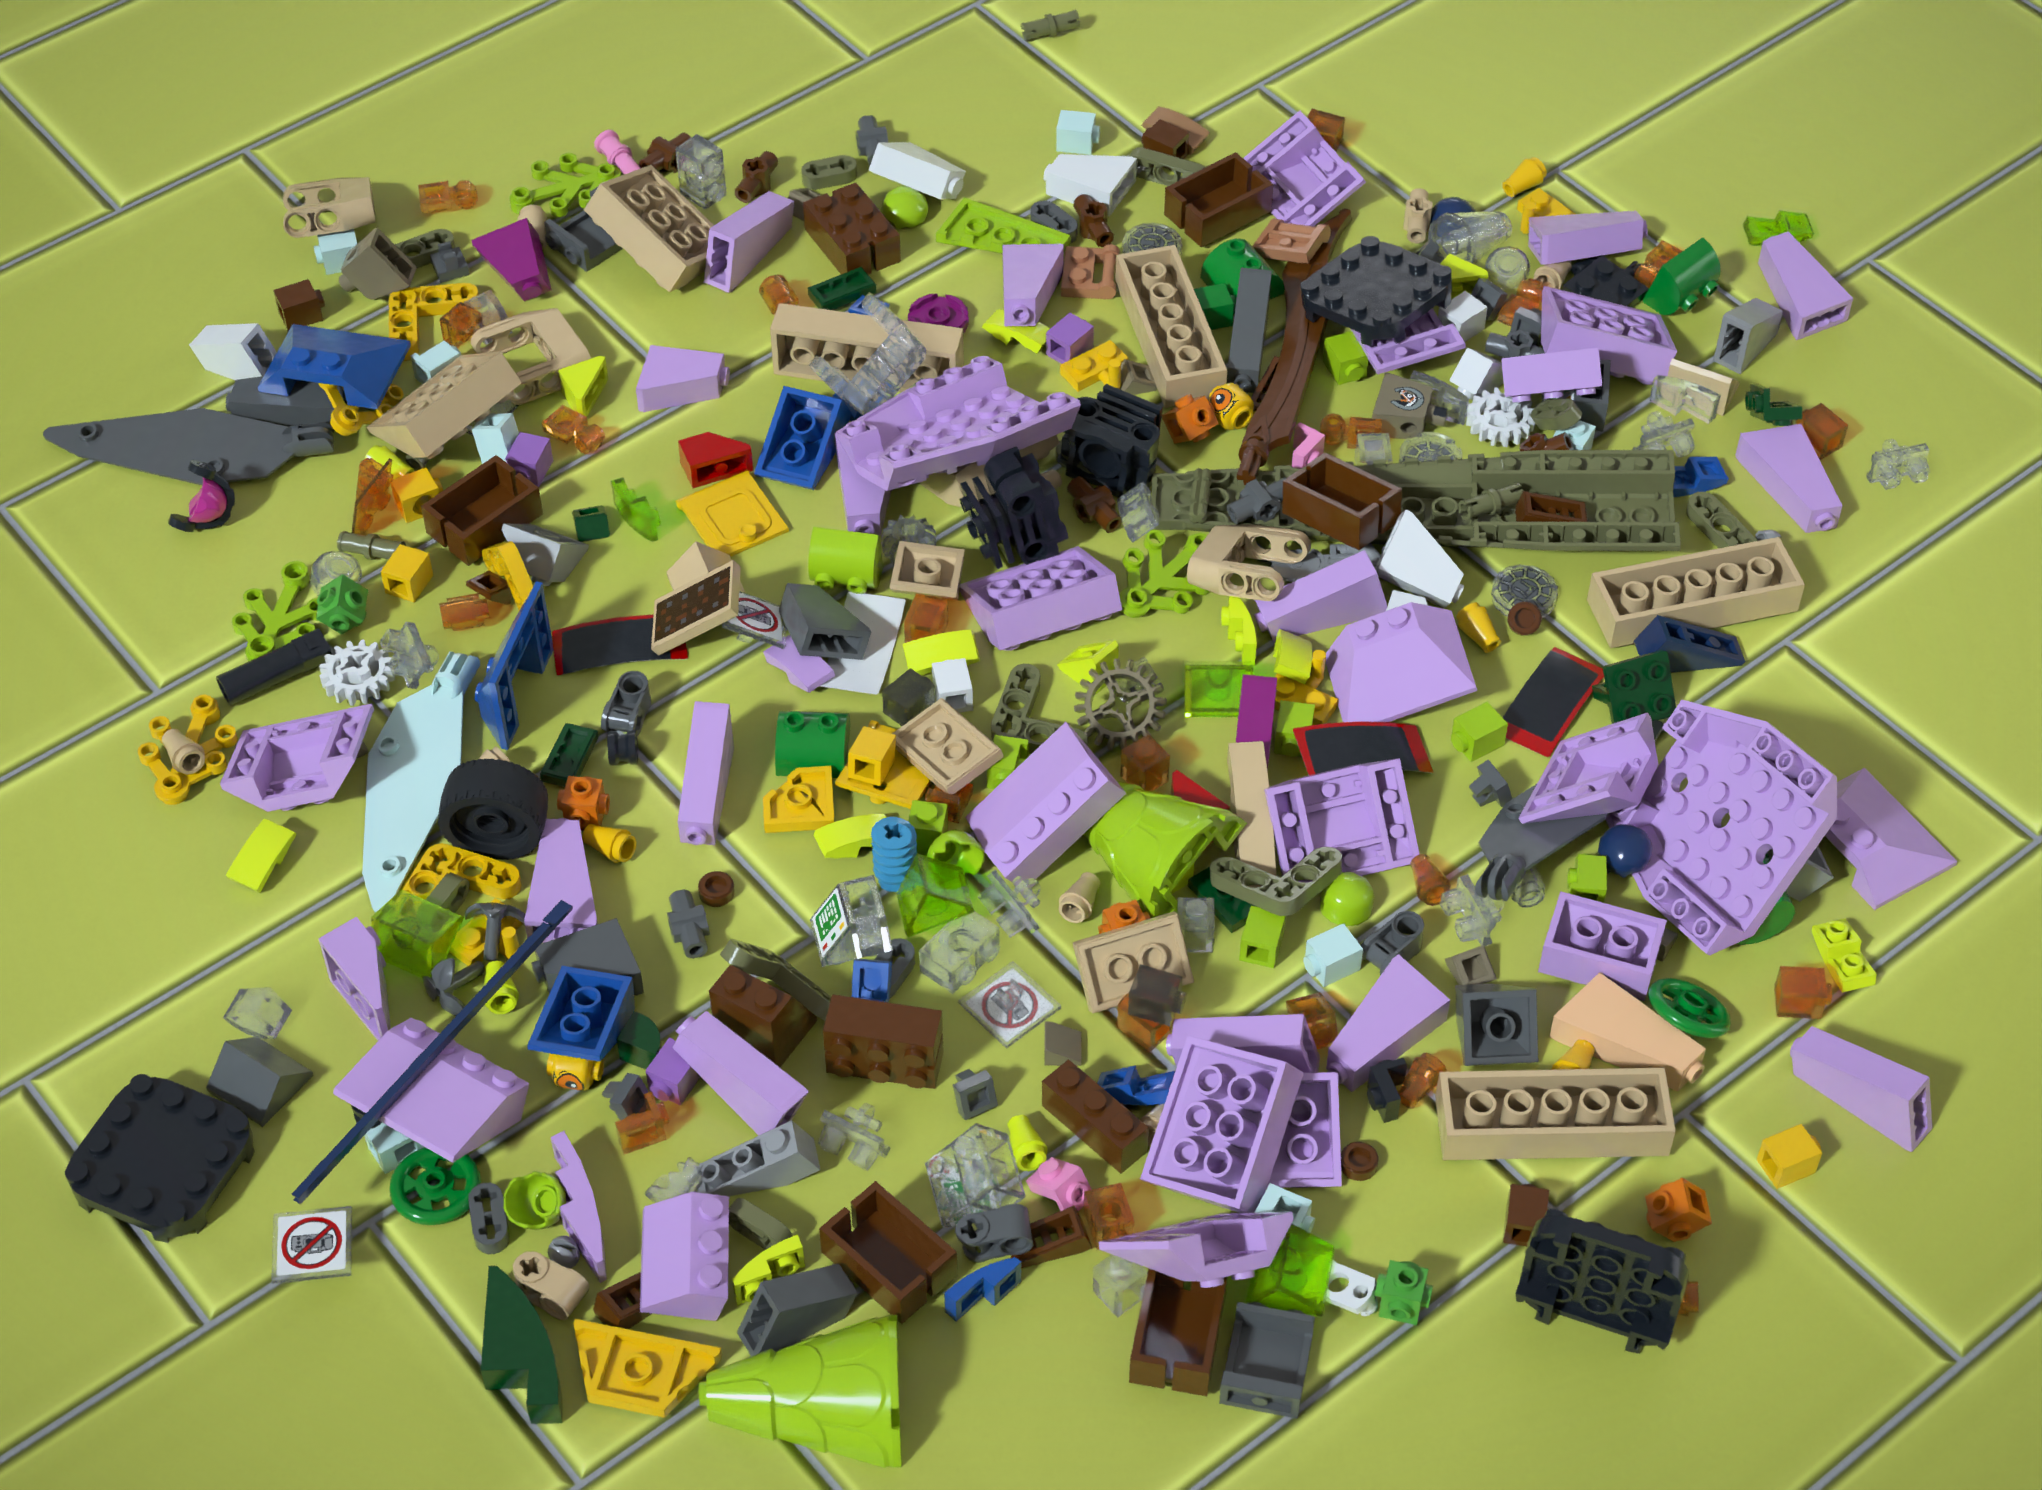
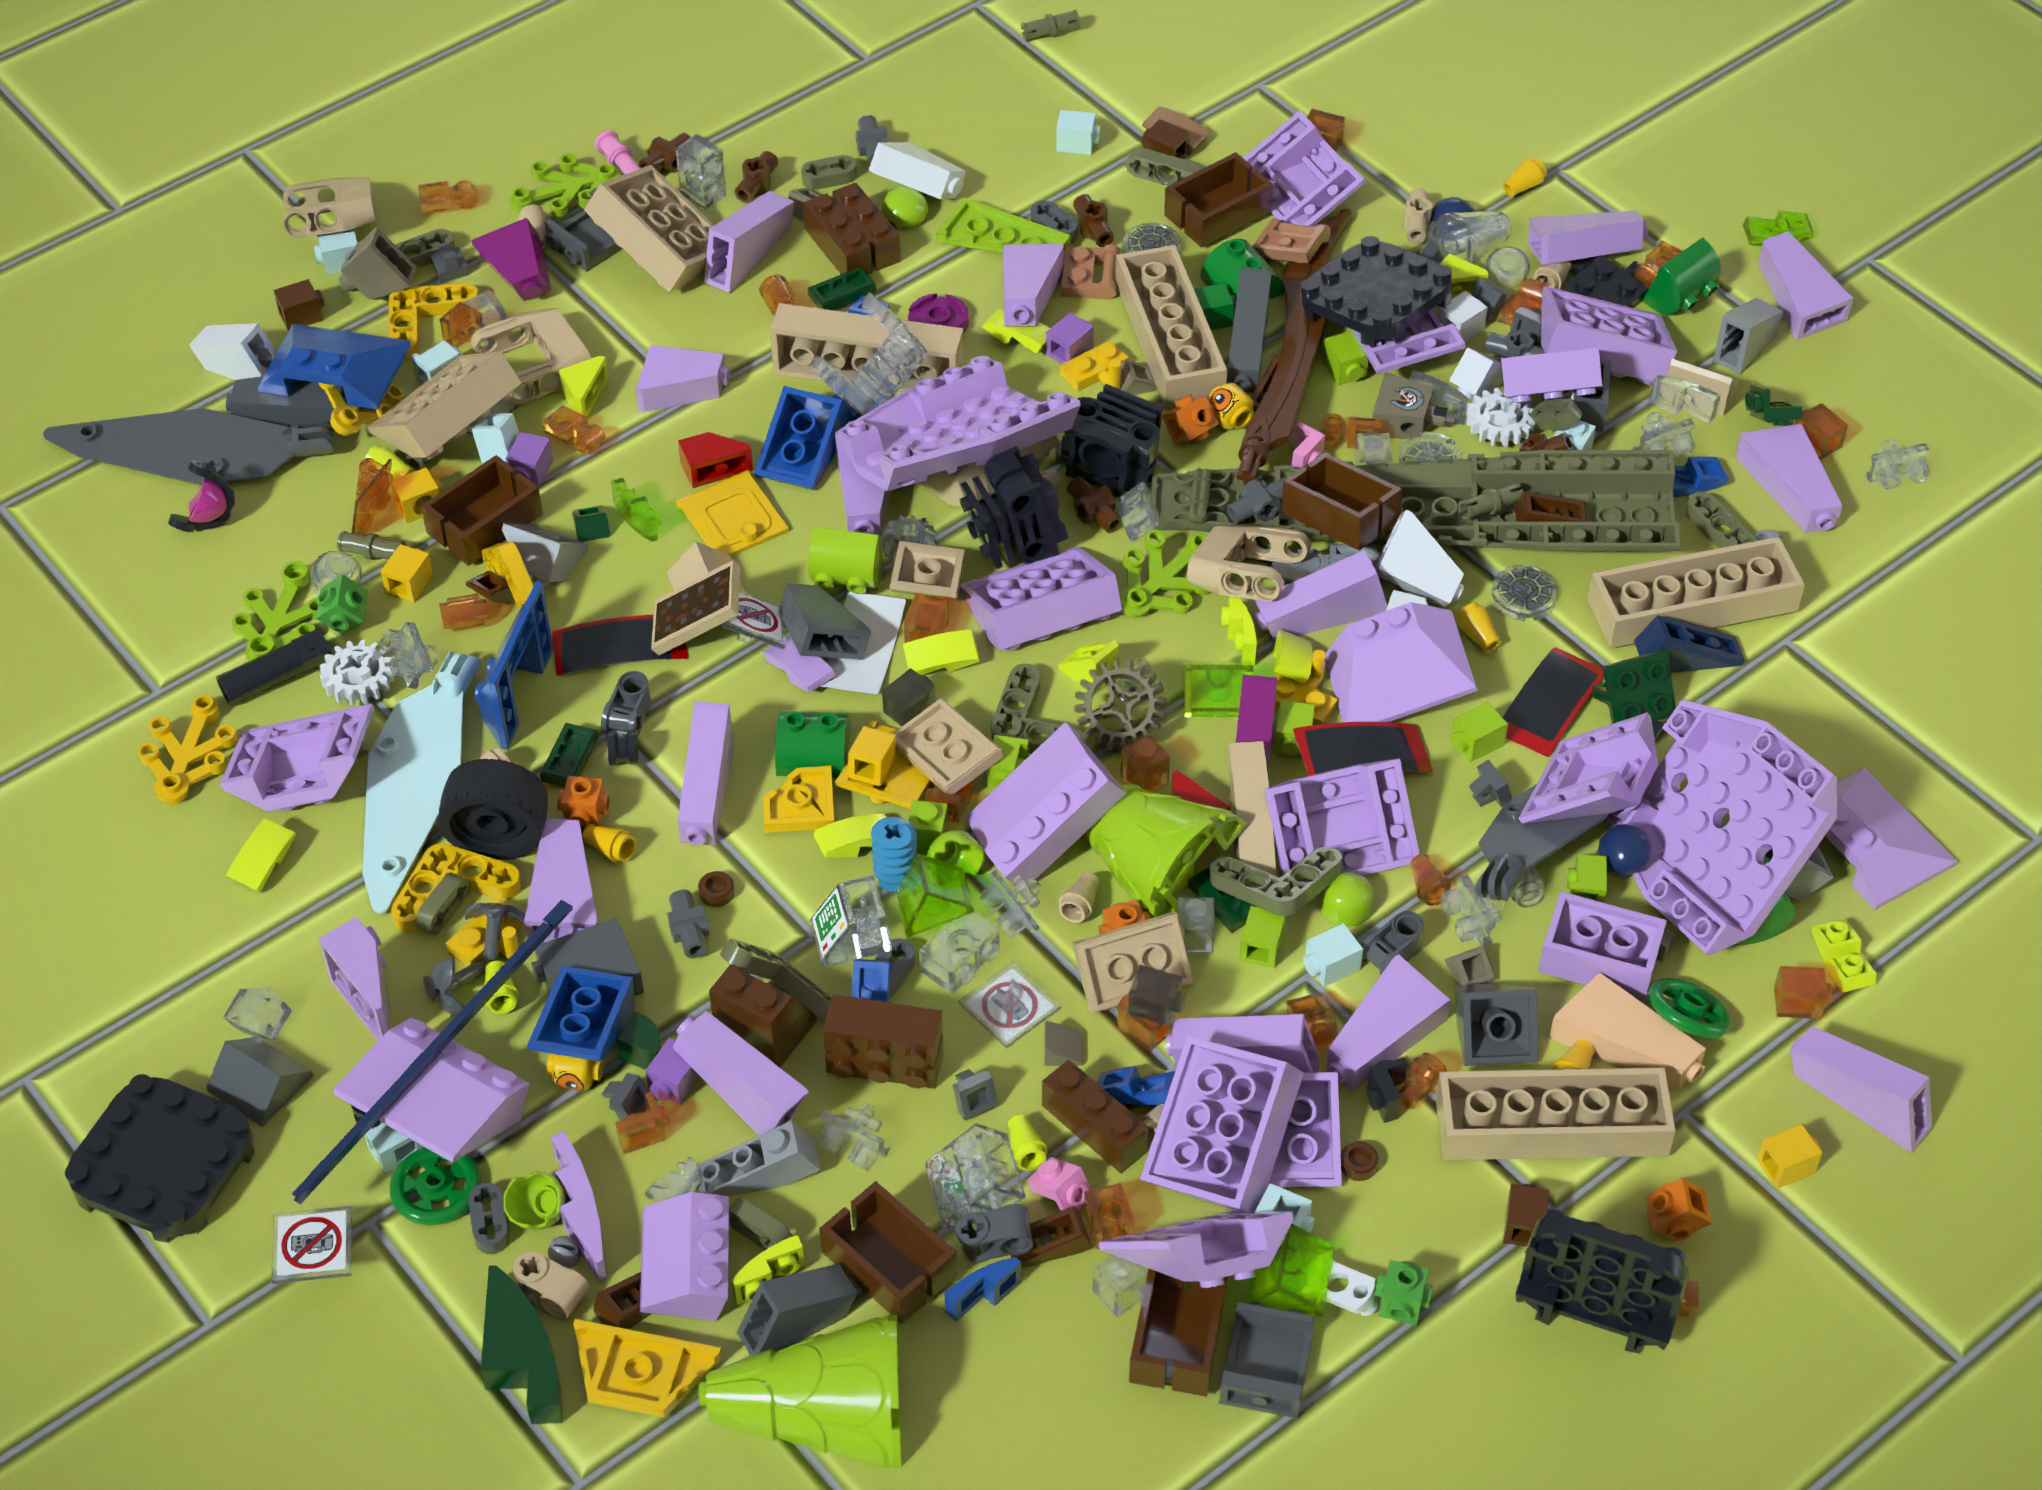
(183, 752): tan cone -> none
(415, 932): clear neon green slope -> none
(953, 684): white brick -> none
(1099, 176): white slope -> none
(1524, 618): reddish brown tile -> none
(1539, 204): yellow plate -> none

